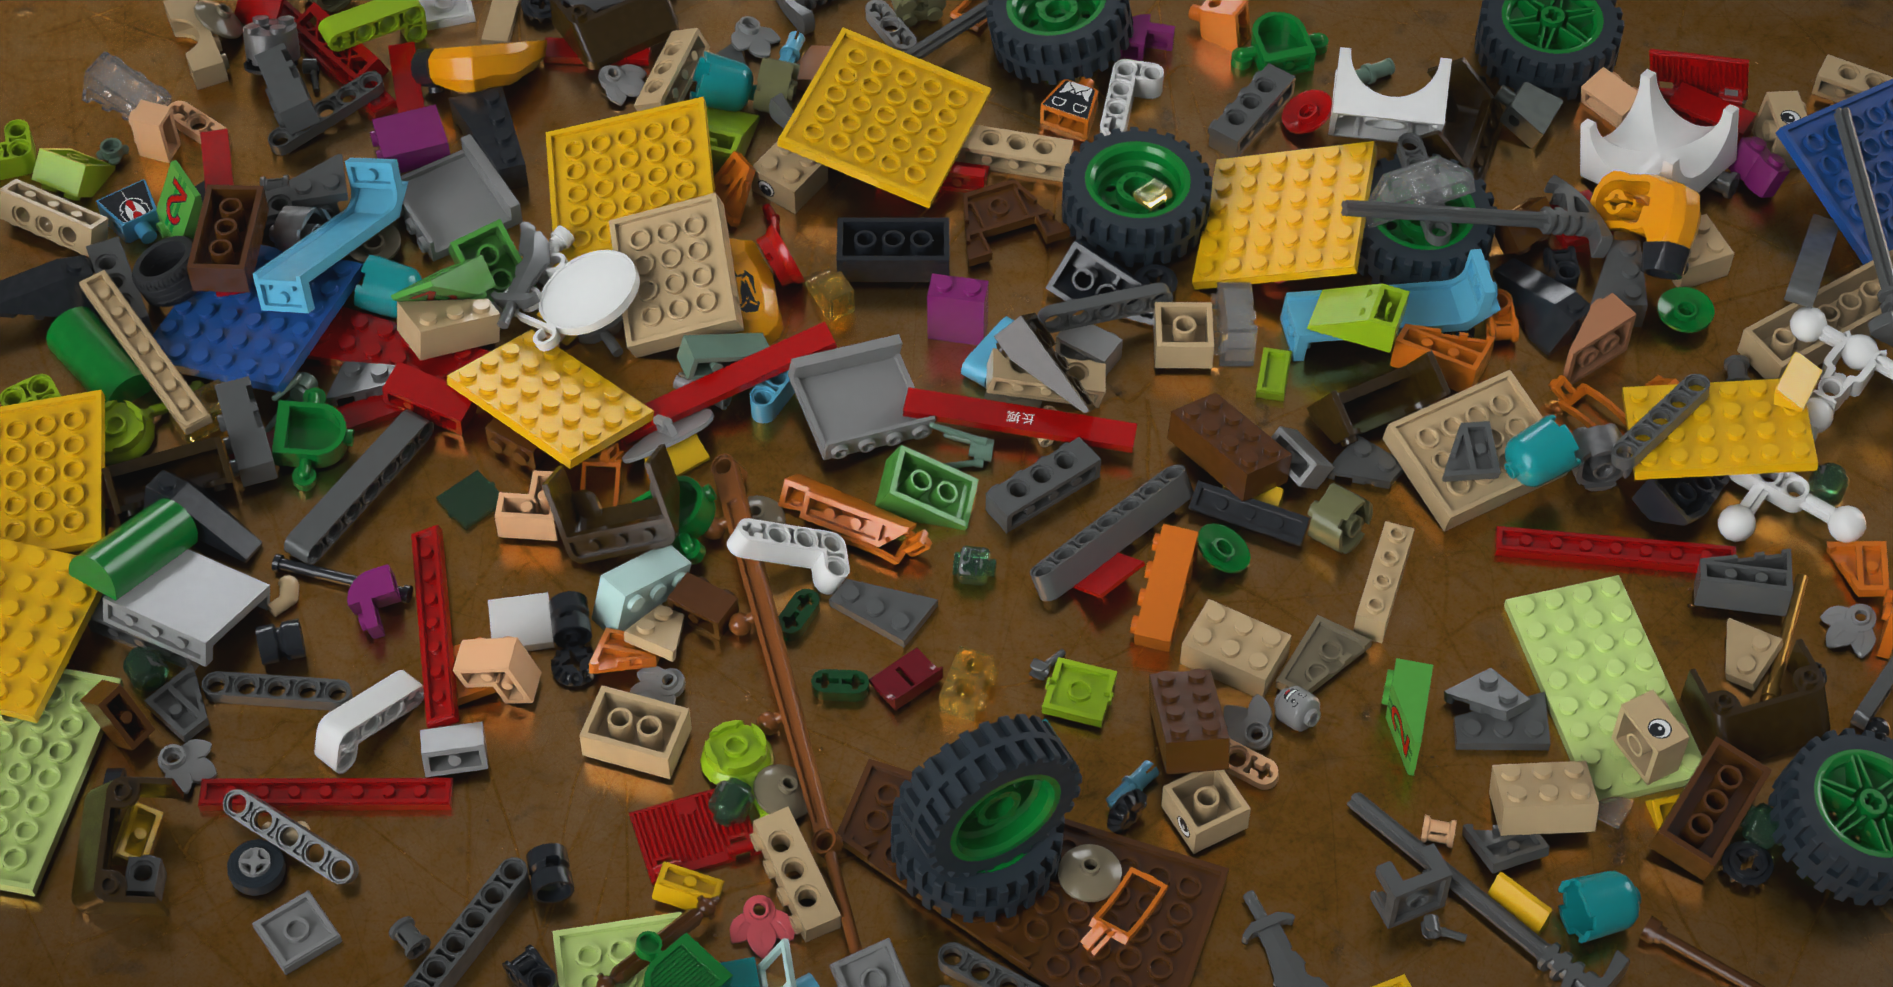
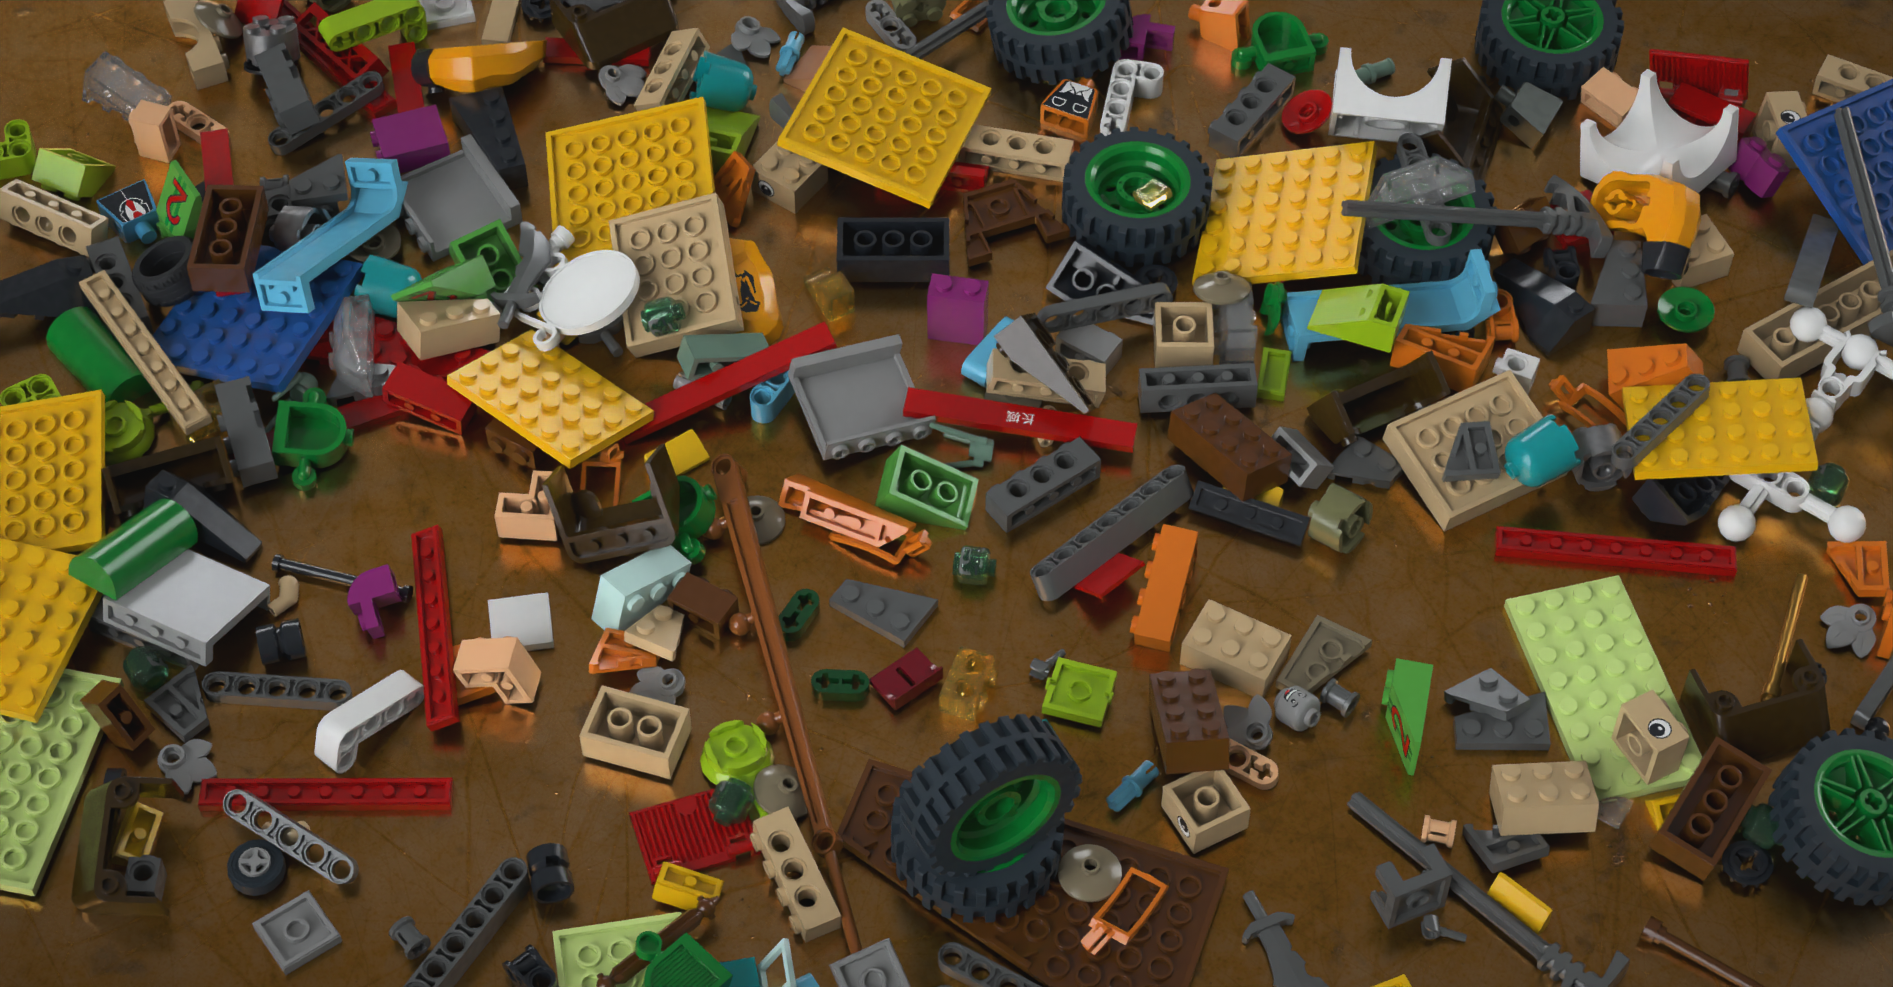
(112, 150): sand green plate -> none
(310, 66): dark grey hand -> none
(354, 344): none -> clear wedge
(358, 487): dark grey beam -> none
(454, 749): light grey brick -> none
(470, 499): clear green piece -> none
(566, 672): black gear -> none
(570, 619): black wheel -> none
(662, 316): none -> clear green head
(668, 433): light grey shield -> none
(761, 929): coral plate -> none
(775, 78): olive brick -> none
(776, 252): red piece -> none
(794, 546): white beam -> none
(1126, 811): black gear -> none
(1174, 387): none -> dark grey brick
(1221, 288): none -> dark tan dish
(1223, 548): green dish -> none
(1274, 298): none -> green plate
(1339, 697): none -> dark grey bush
(1383, 581): tan brick -> none
(1522, 366): none -> white brick
(1598, 905): teal cylinder -> none
(1600, 338): nougat slope -> none
(1650, 367): none -> orange wedge
(1746, 584): dark grey wedge -> none
(1749, 653): tan wing -> none
(1797, 383): yellow slope -> none

